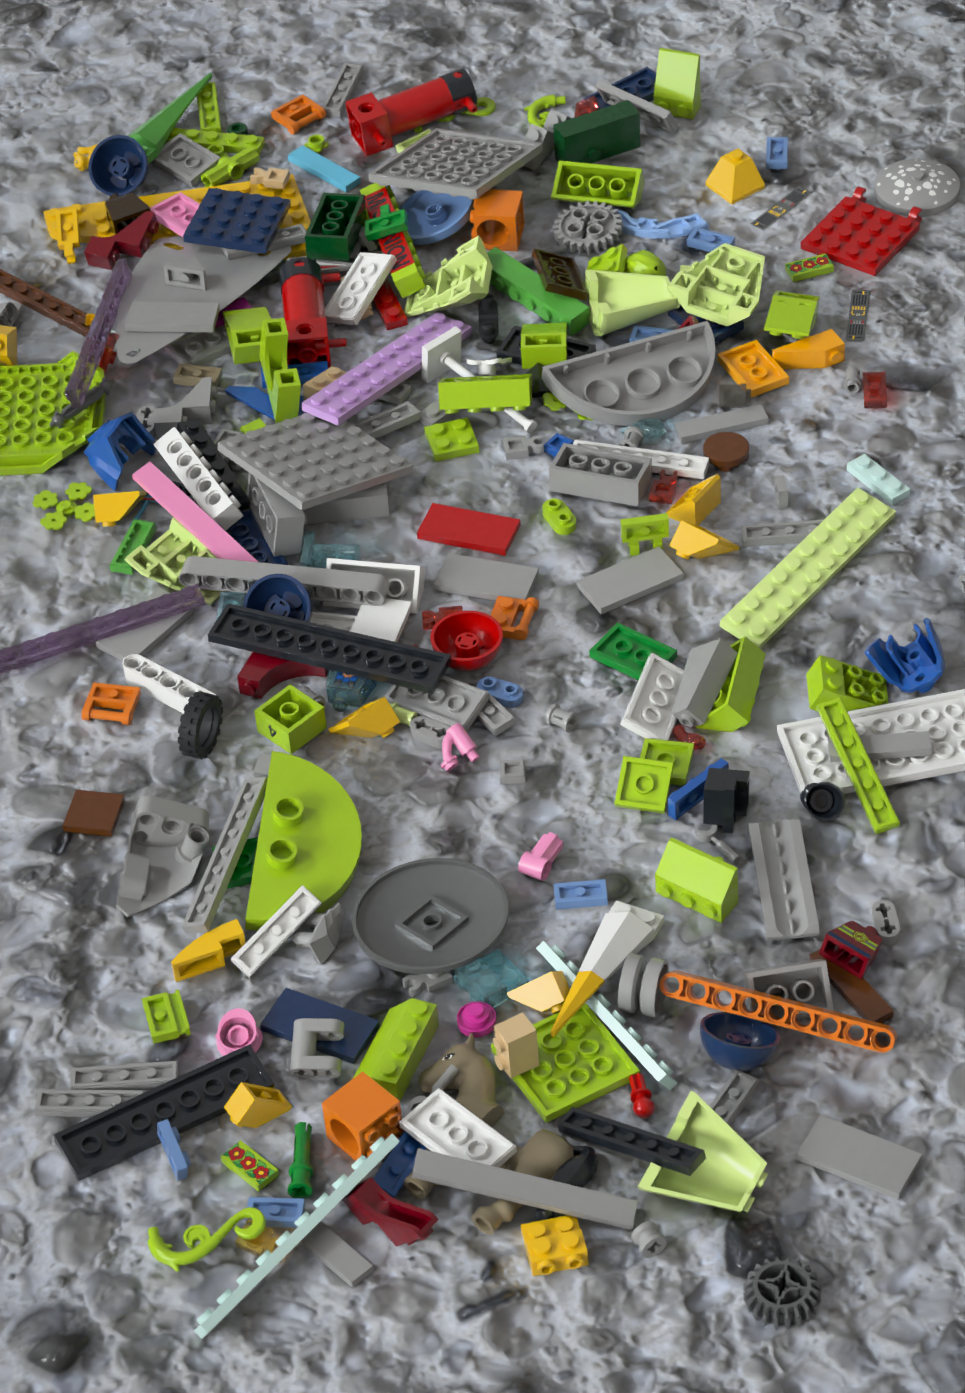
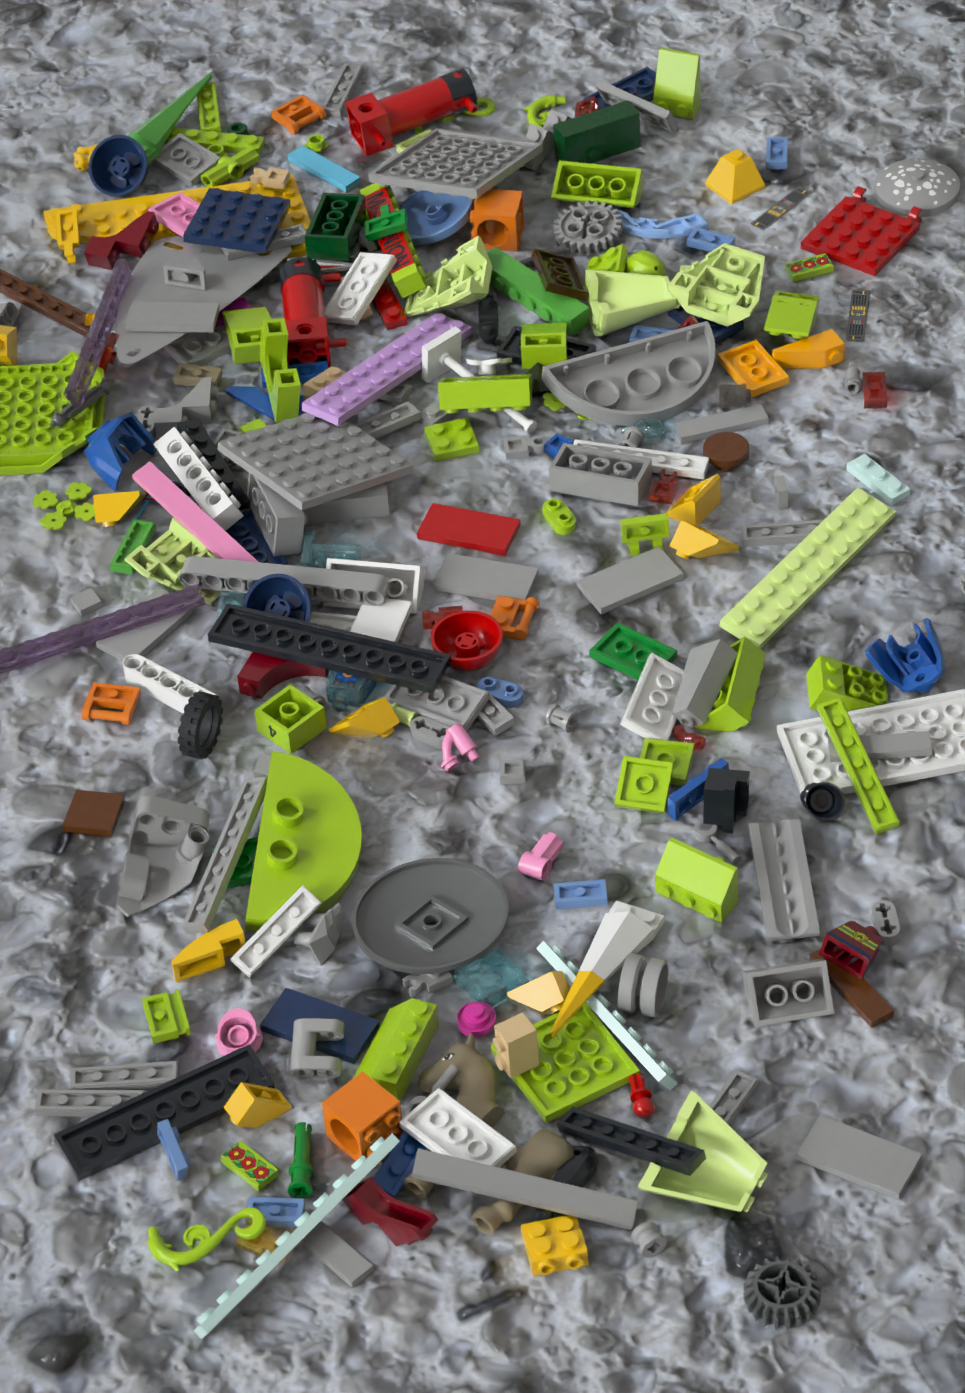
(86, 602): none -> light grey tile
(124, 210): dark brown torso -> none
(738, 1040): dark blue piece -> none
(791, 1009): orange beam -> none

